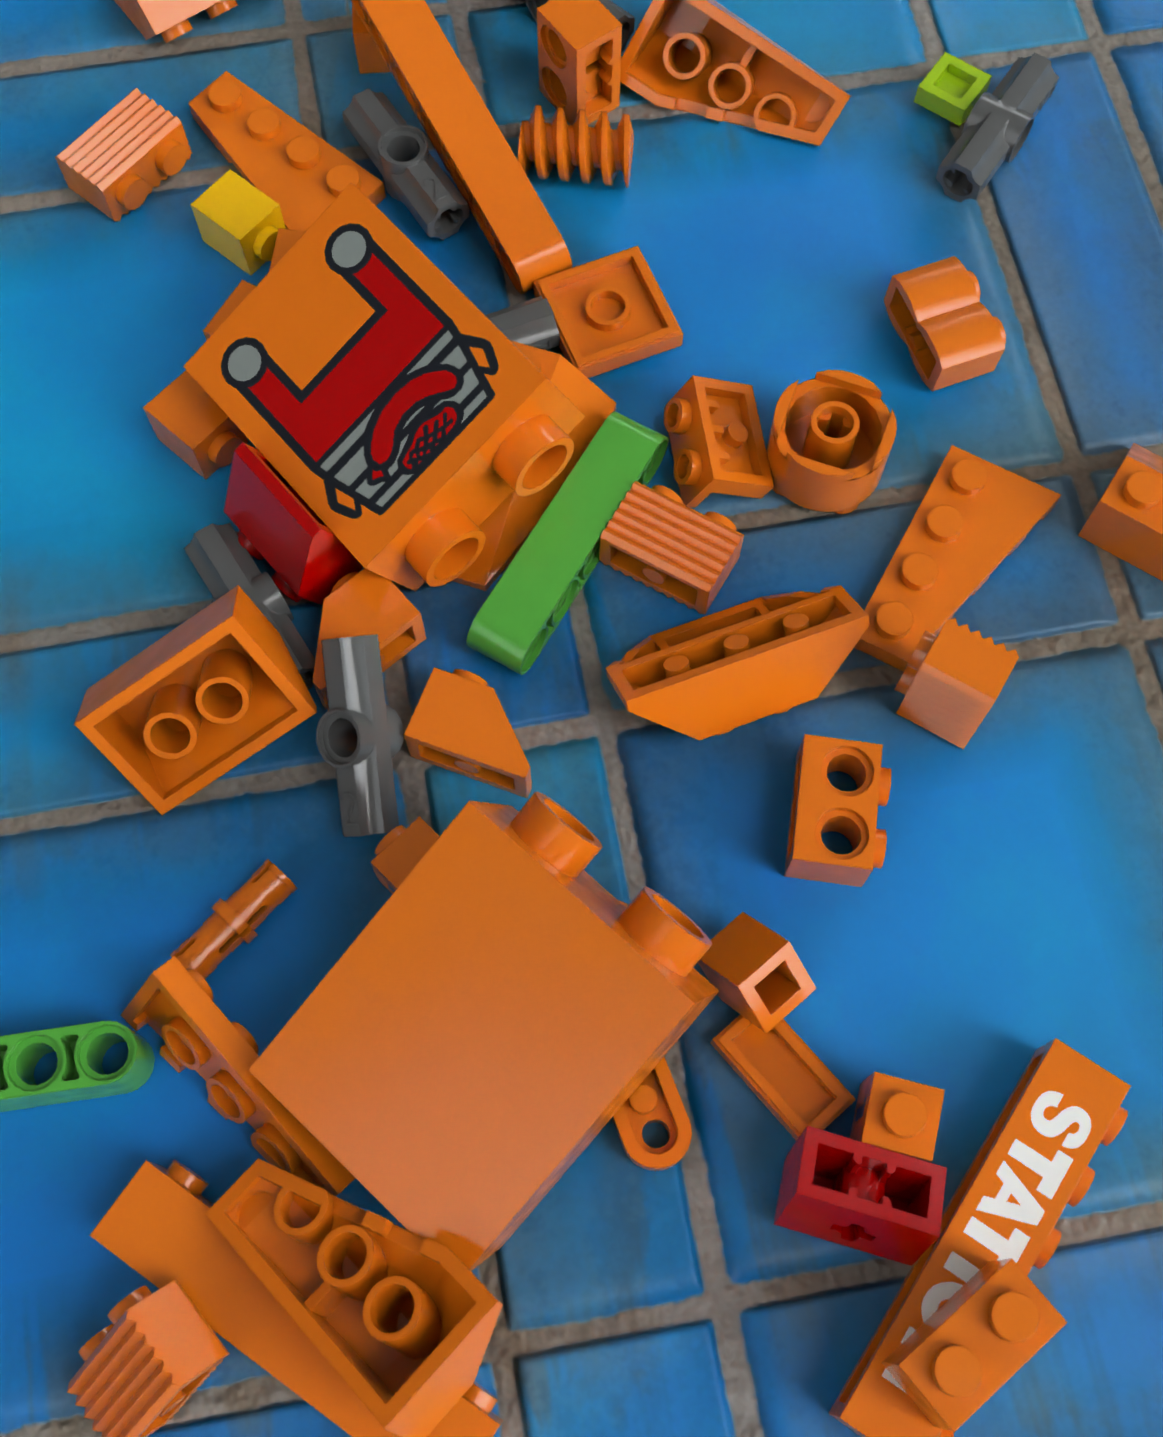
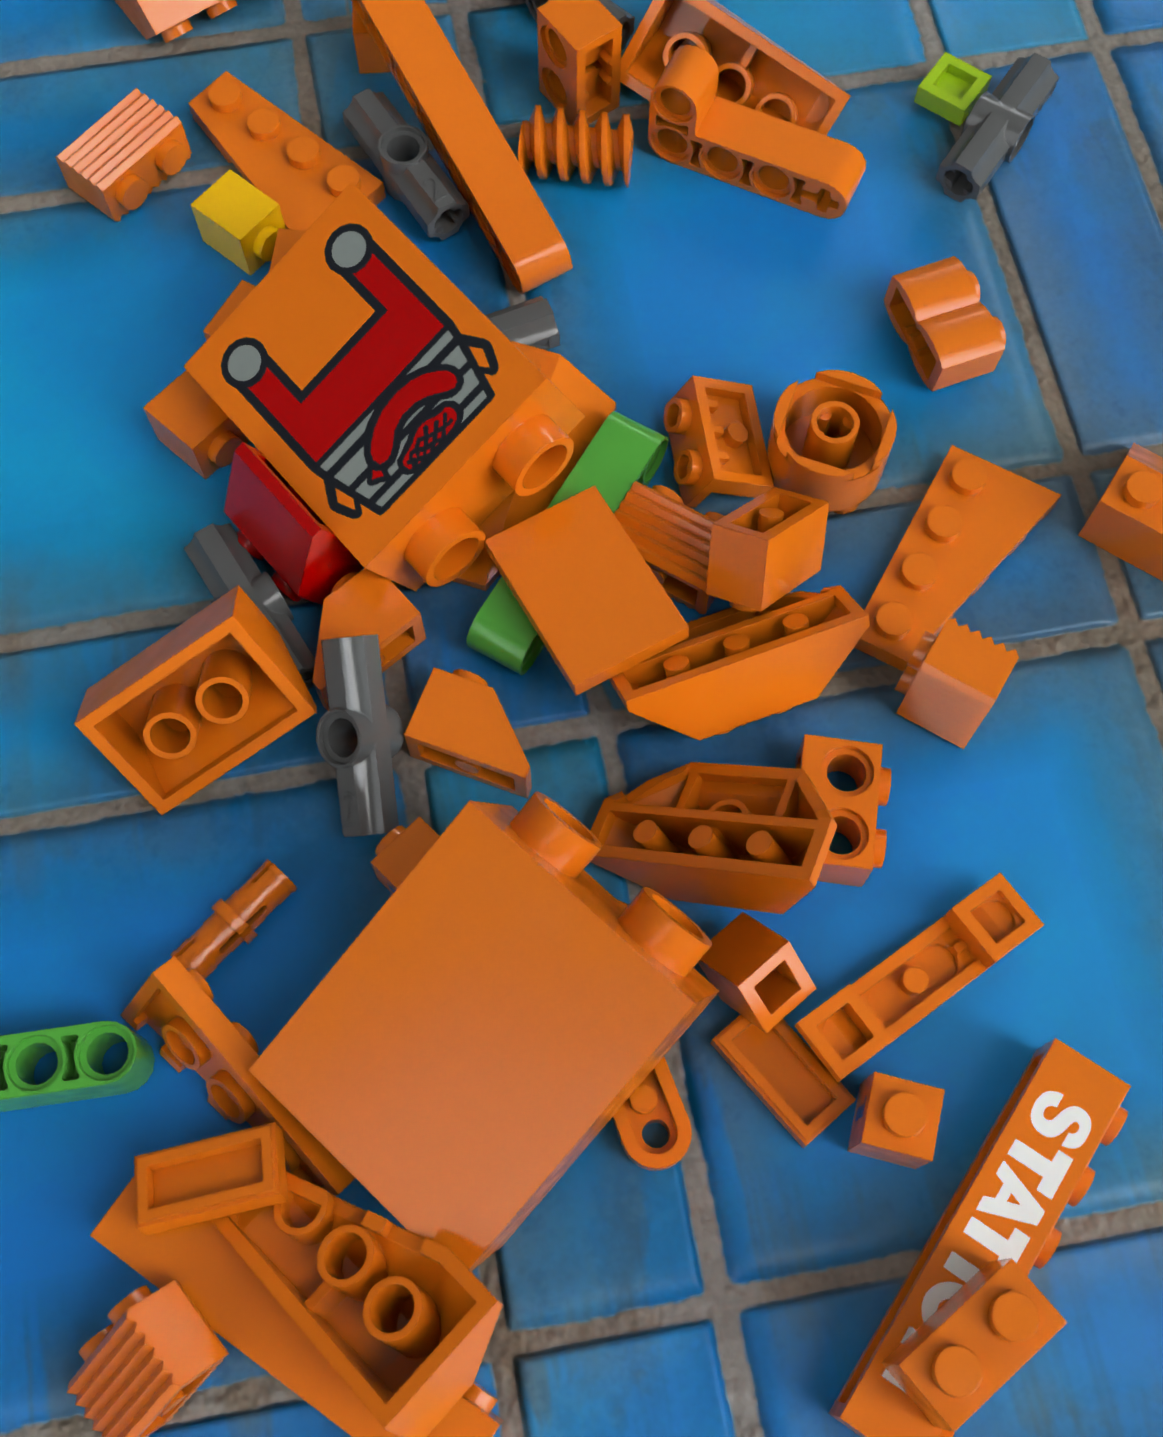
(210, 1179): none -> orange tile
(586, 590): none -> orange tile
(610, 312): orange plate -> none
(719, 835): none -> orange wedge
(745, 145): none -> orange beam
(766, 548): none -> orange brick
(861, 1196): red brick -> none
(918, 977): none -> orange slope

